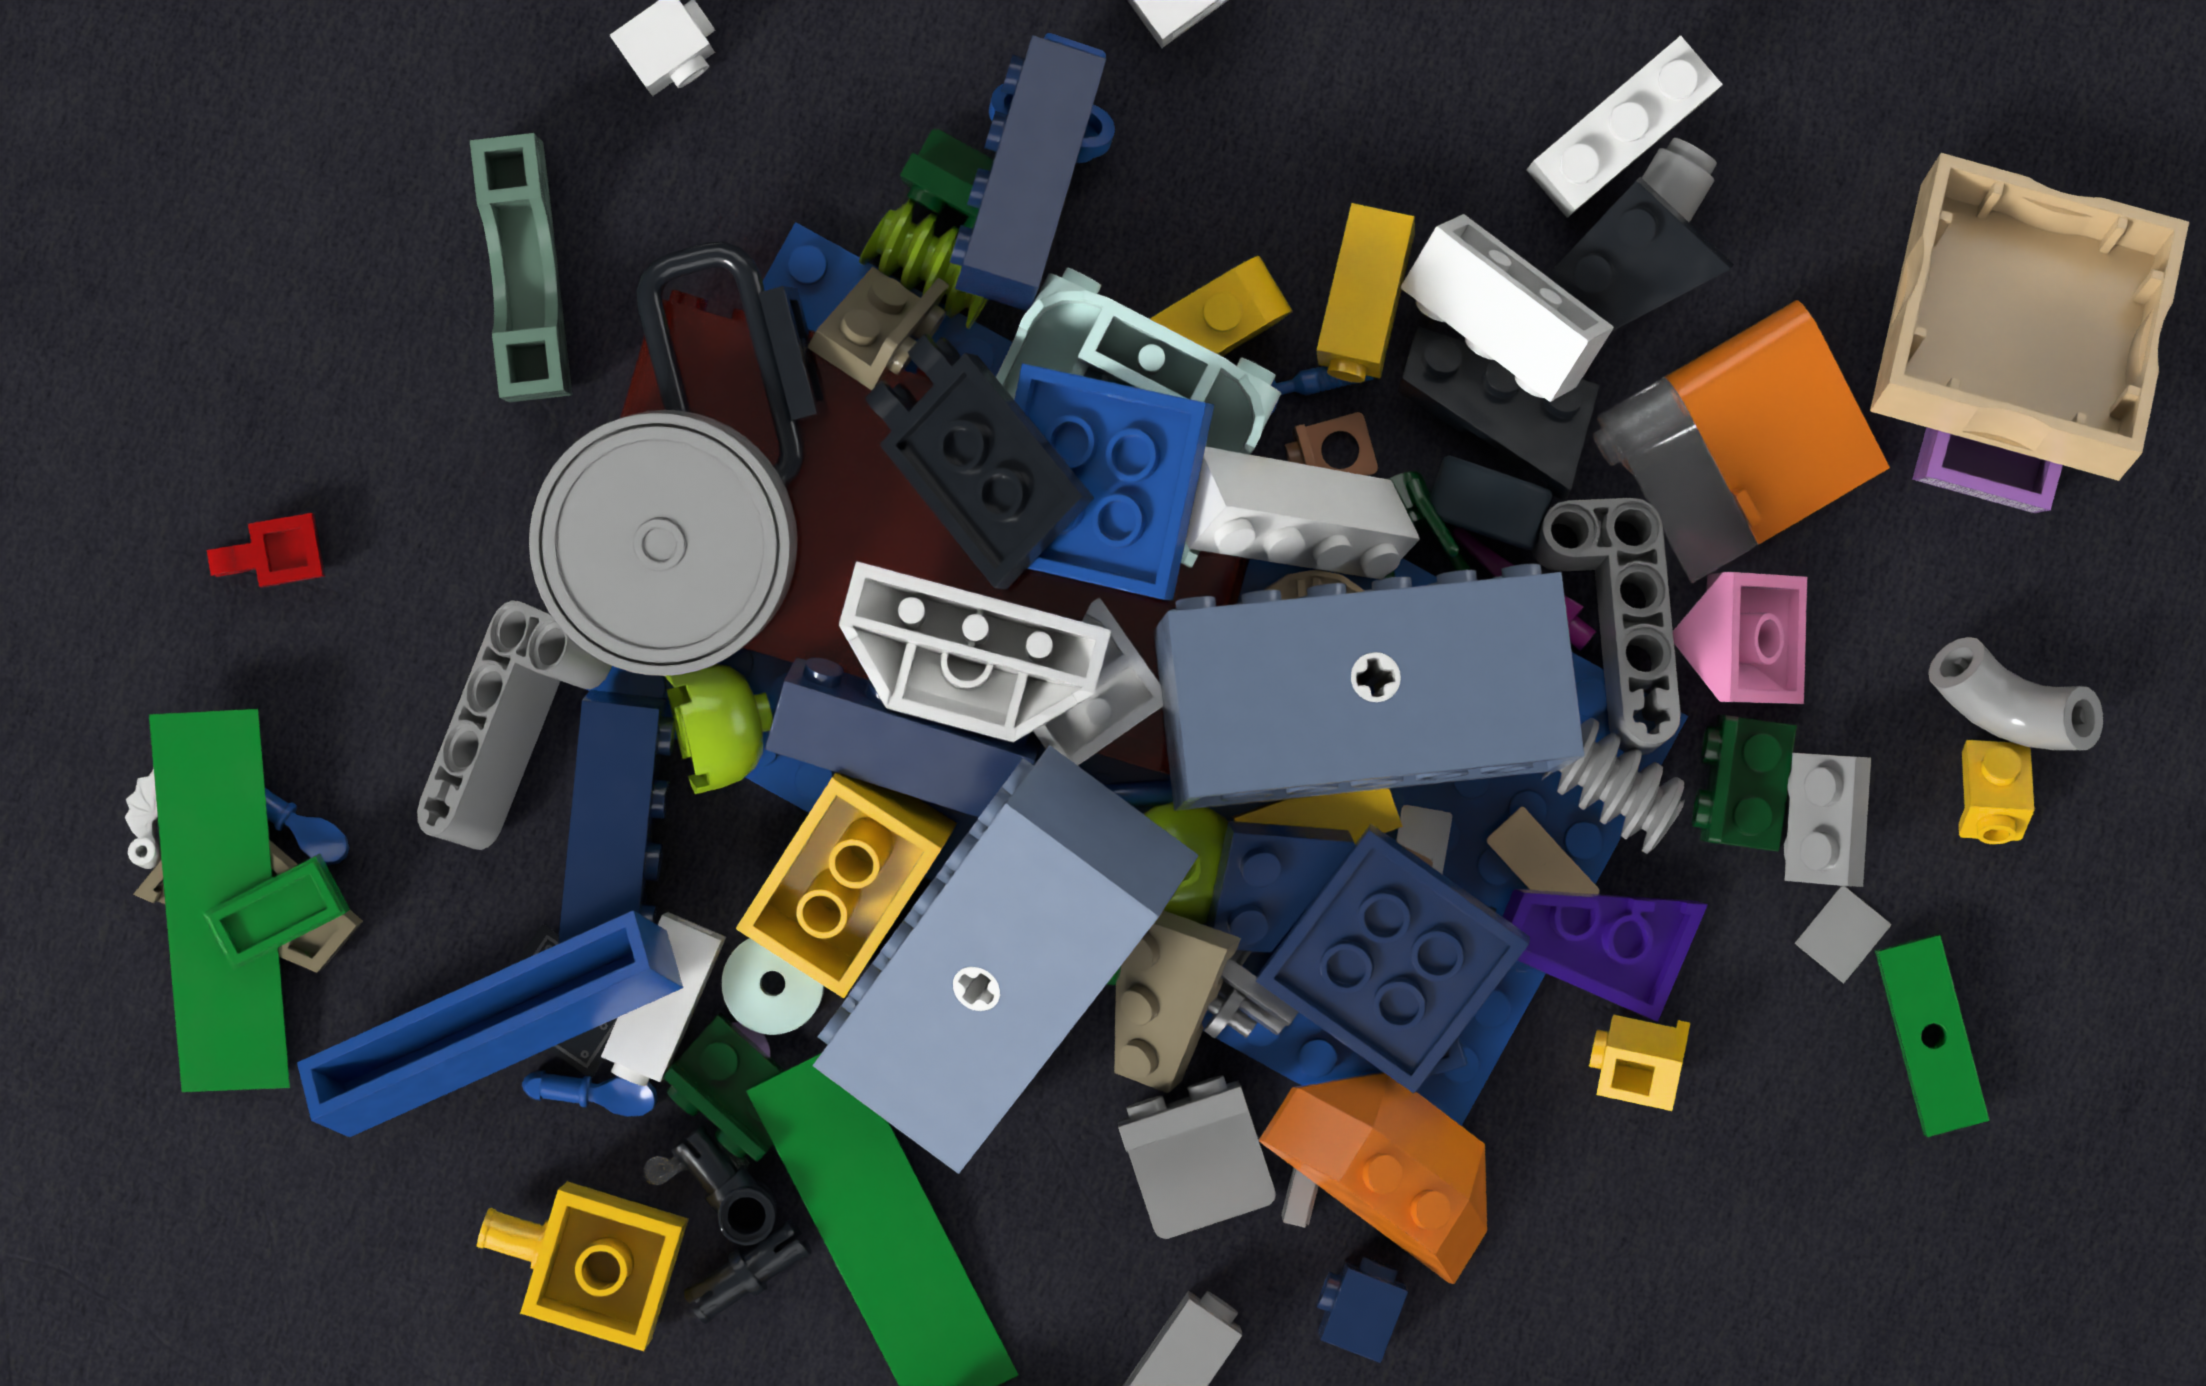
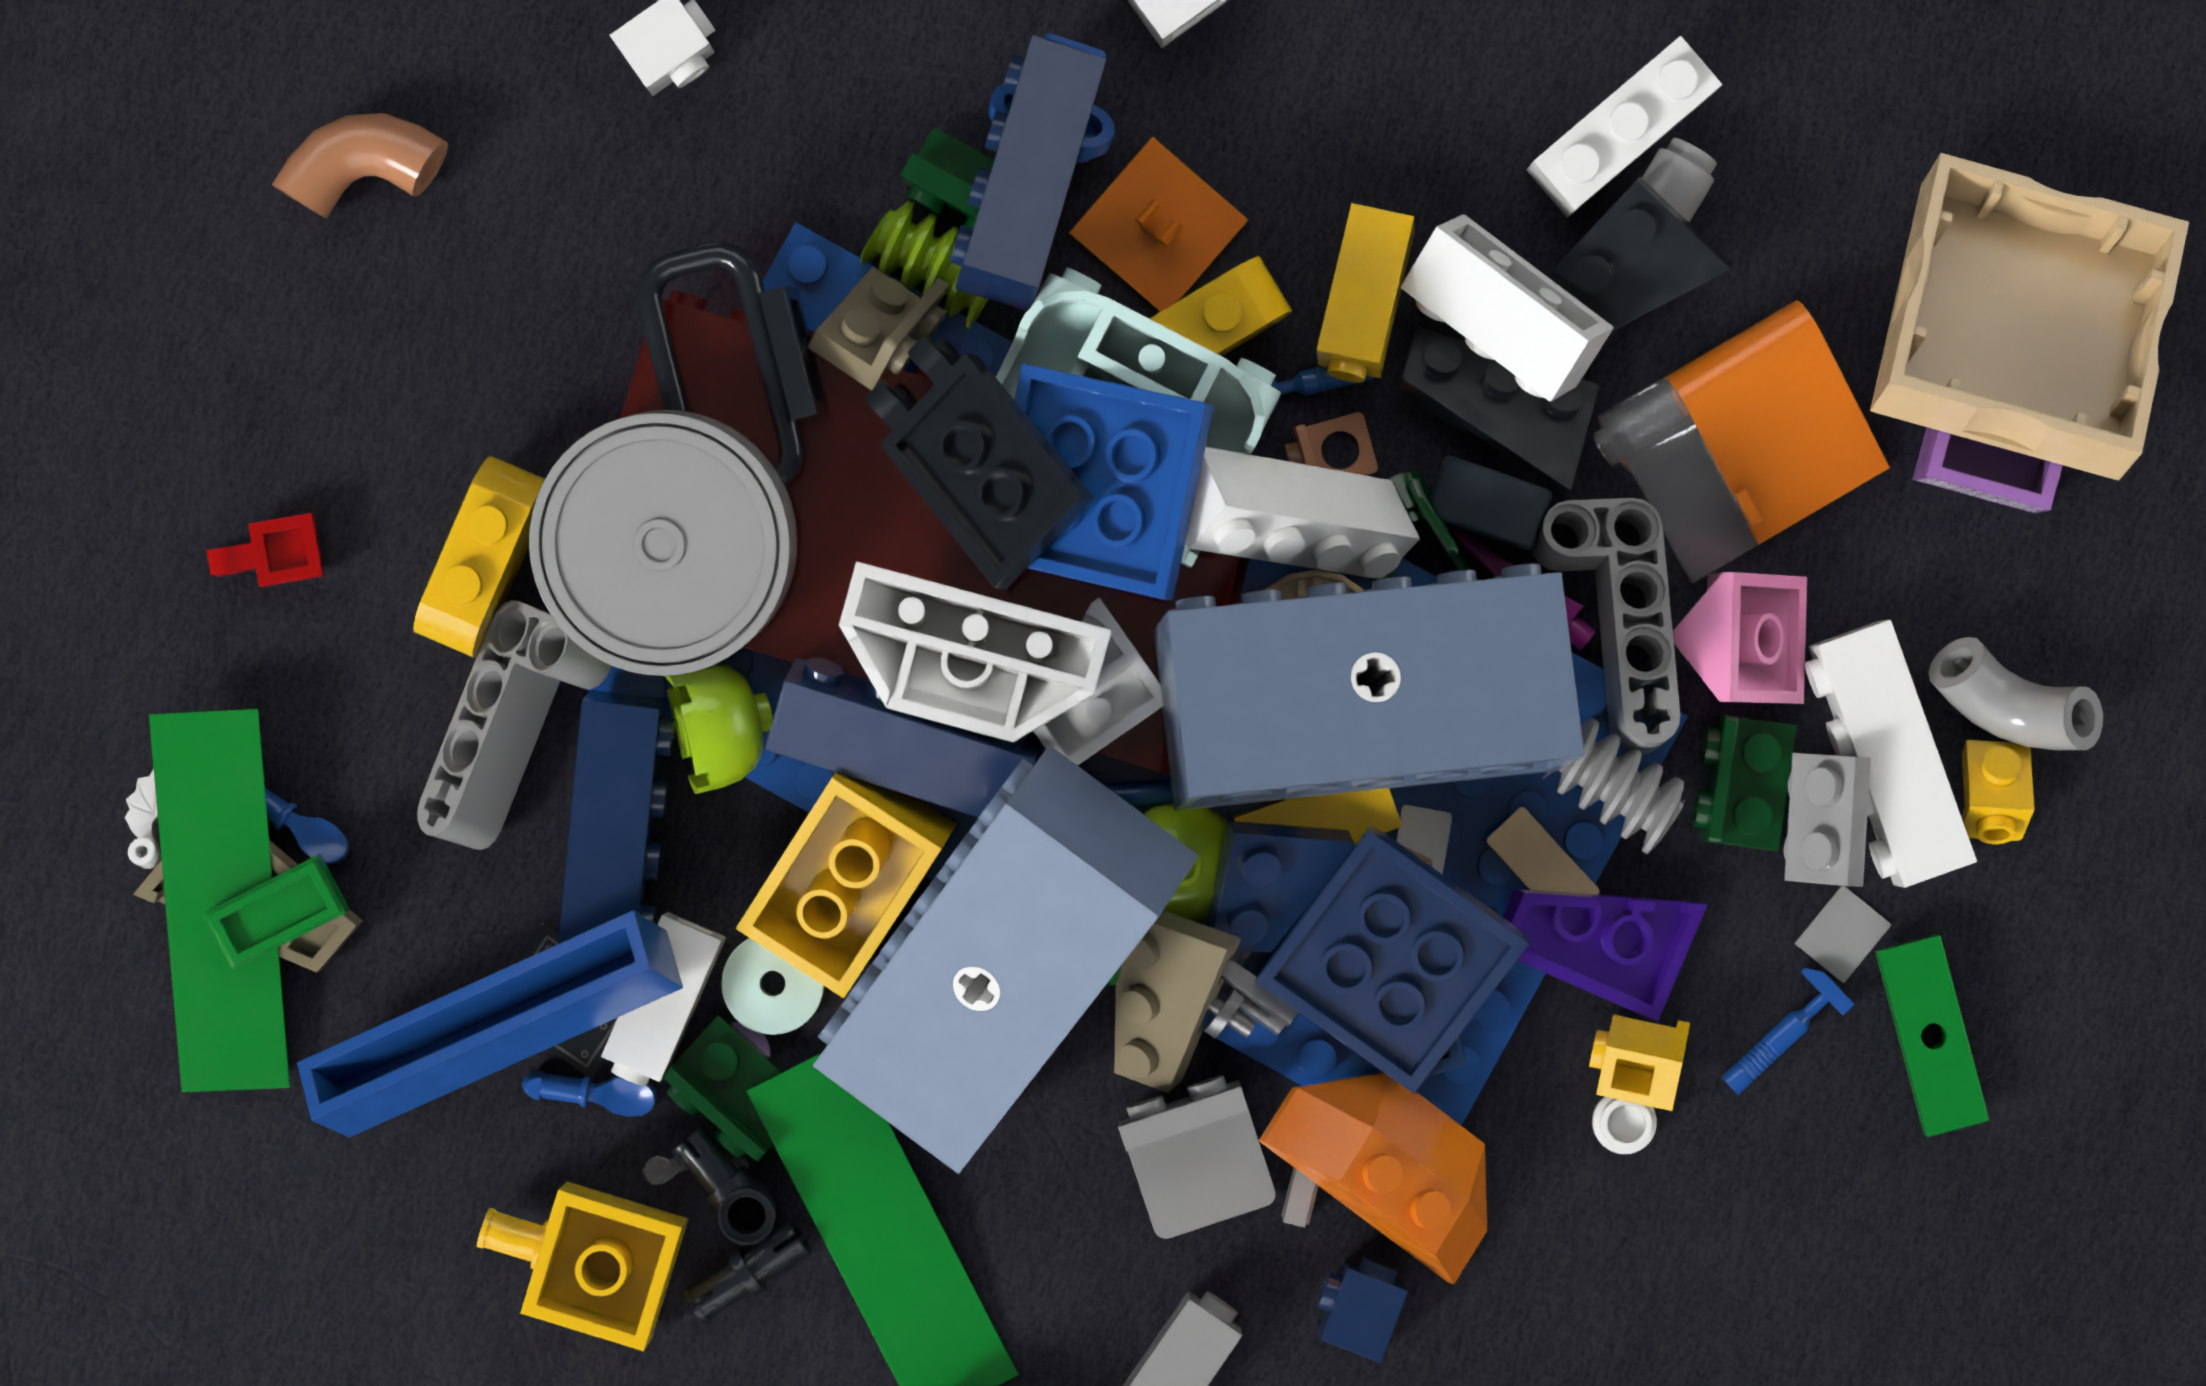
(359, 148): none -> nougat cylinder
(479, 557): none -> yellow brick
(524, 267): sand green arch -> none
(1158, 226): none -> orange piece
(1623, 1125): none -> white plate
(1786, 1032): none -> blue piece
(1883, 720): none -> white brick

